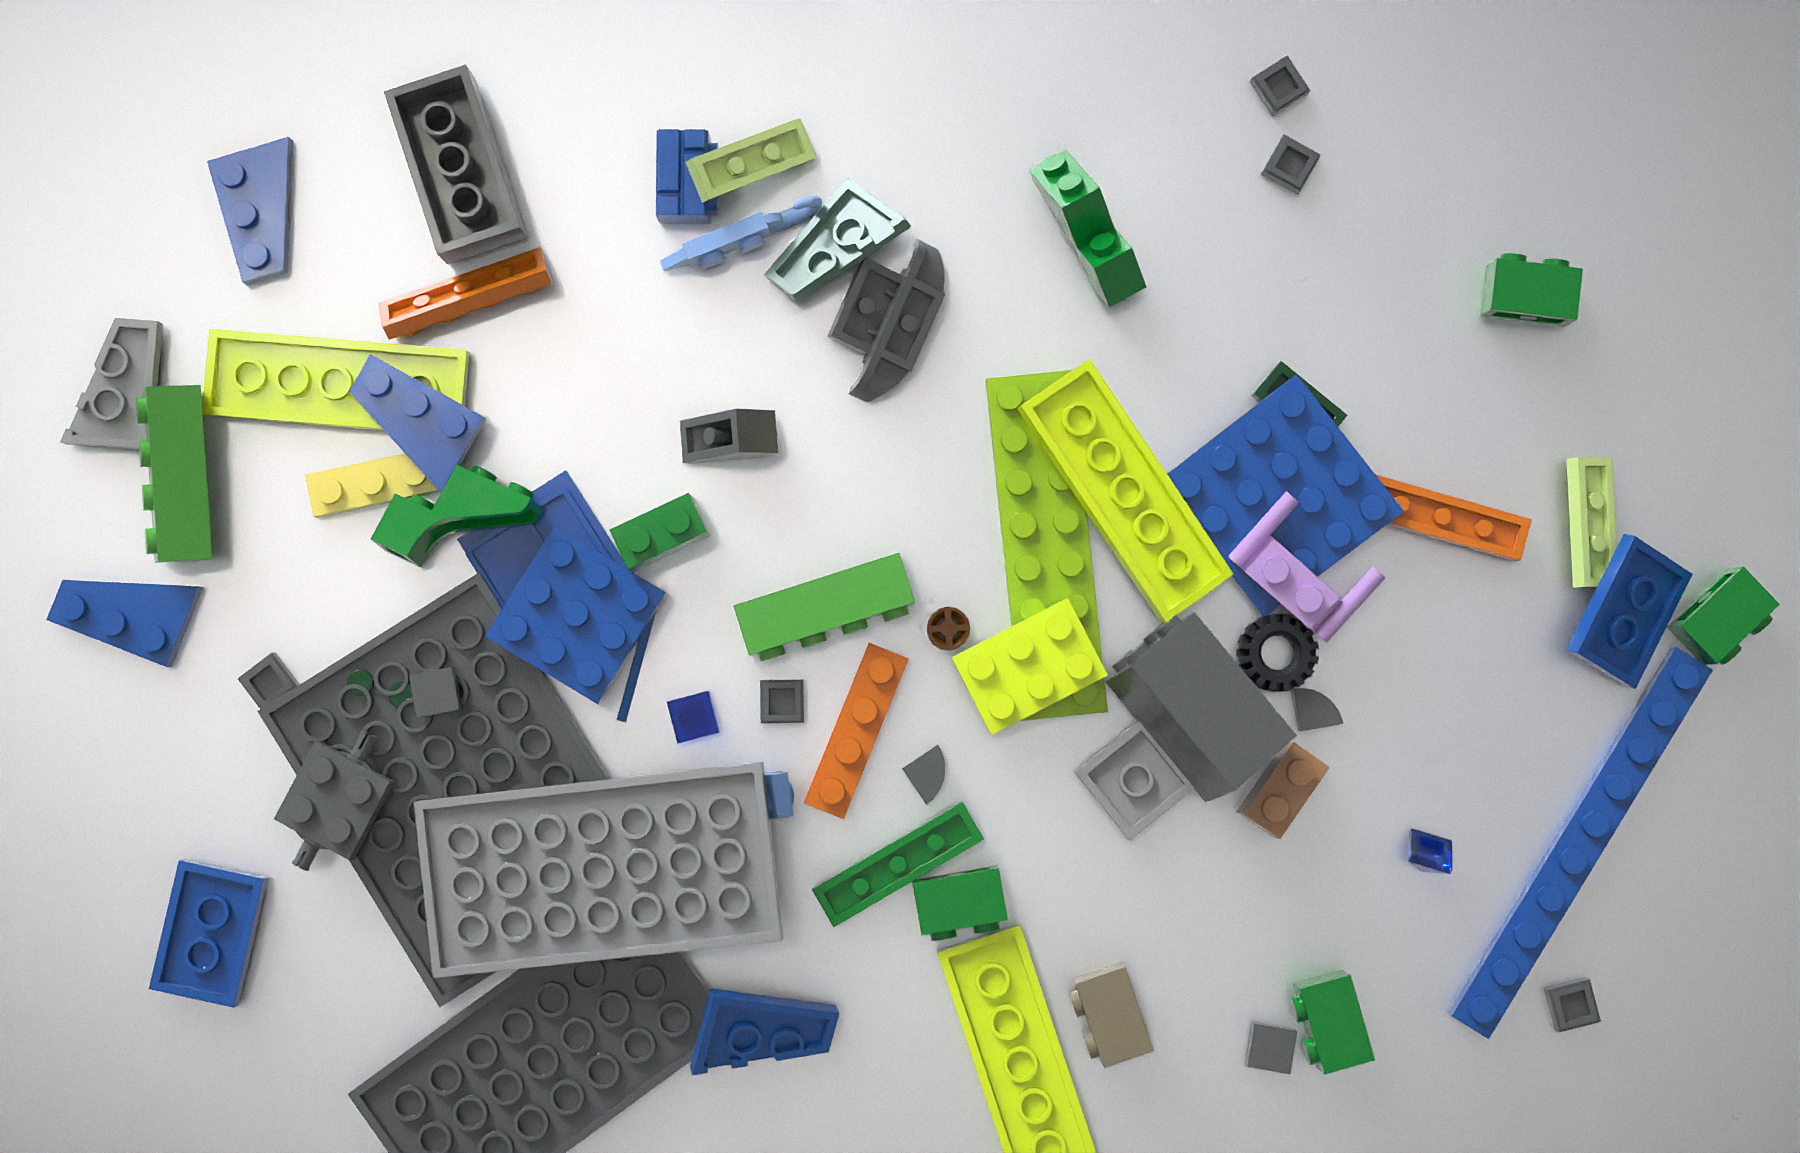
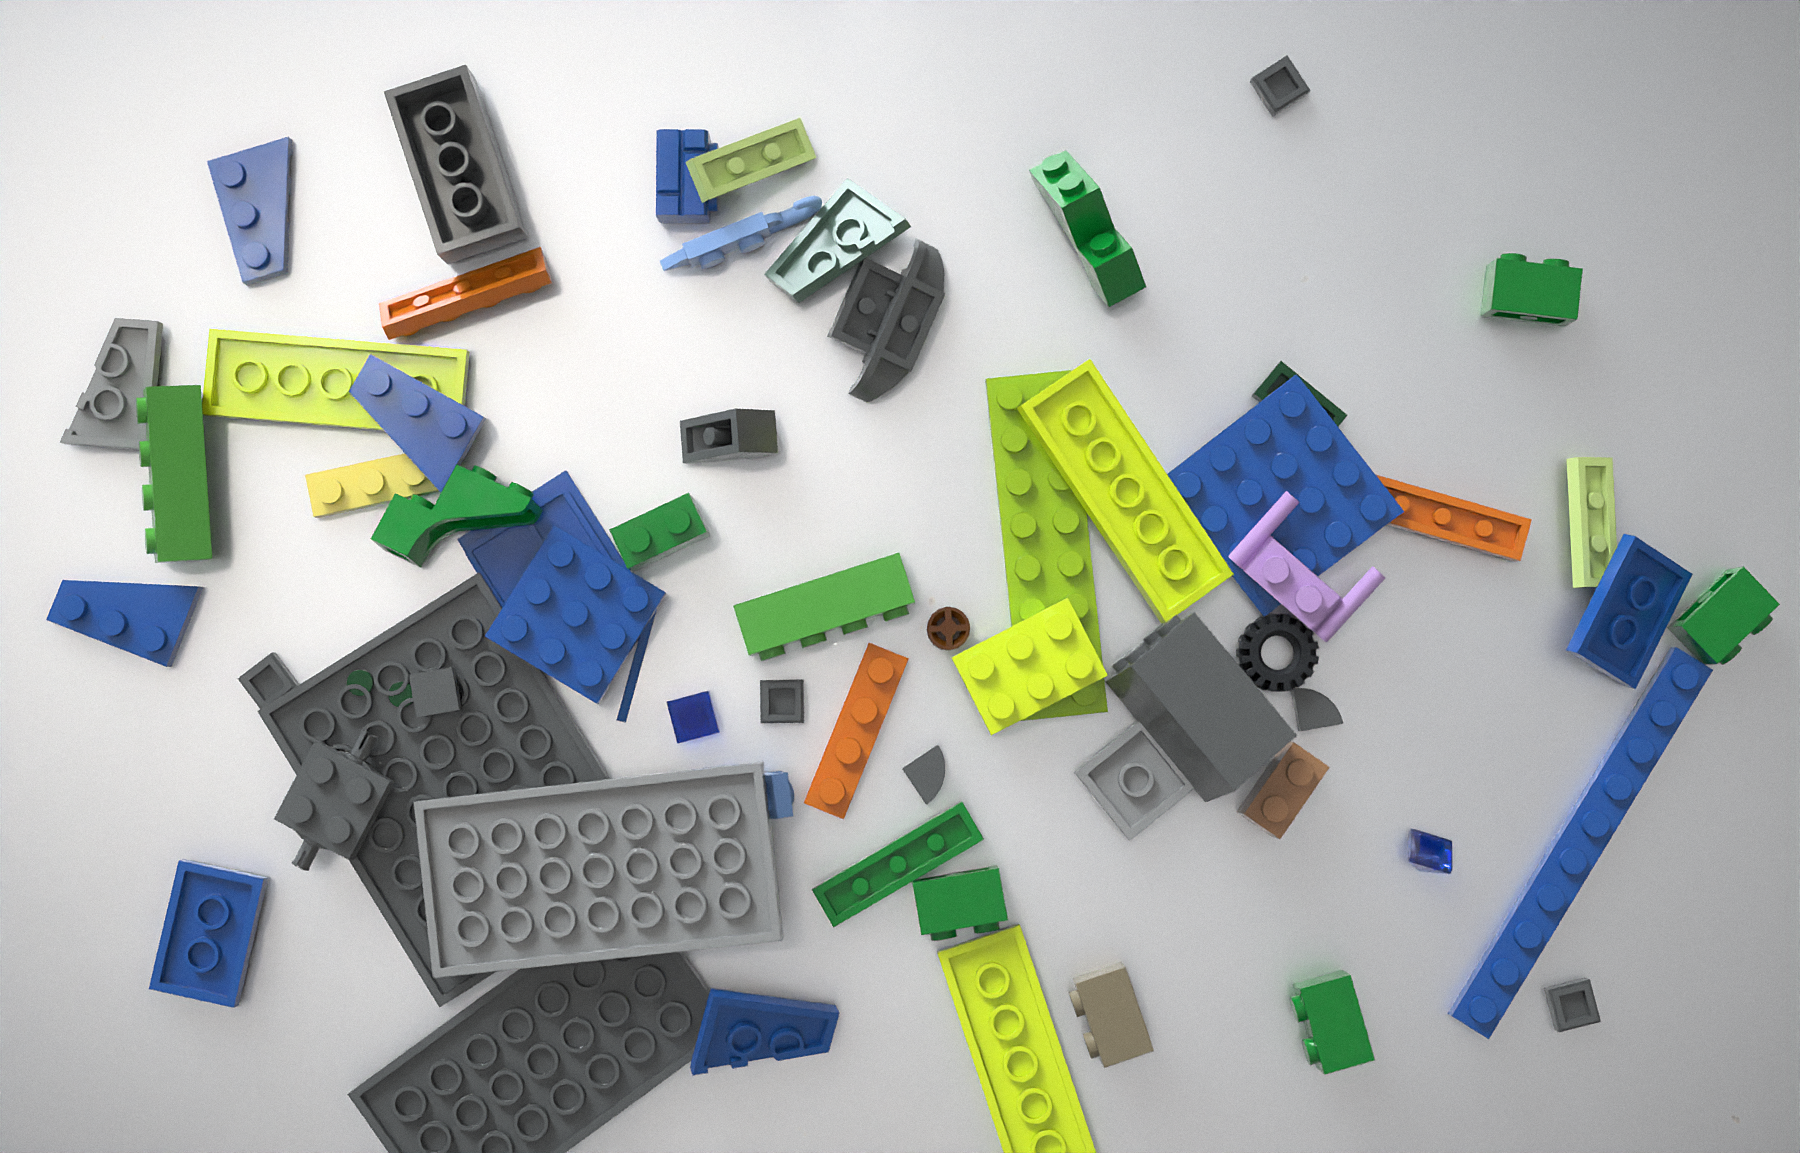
(1271, 1047): dark grey tile -> none
(1290, 164): dark grey tile -> none

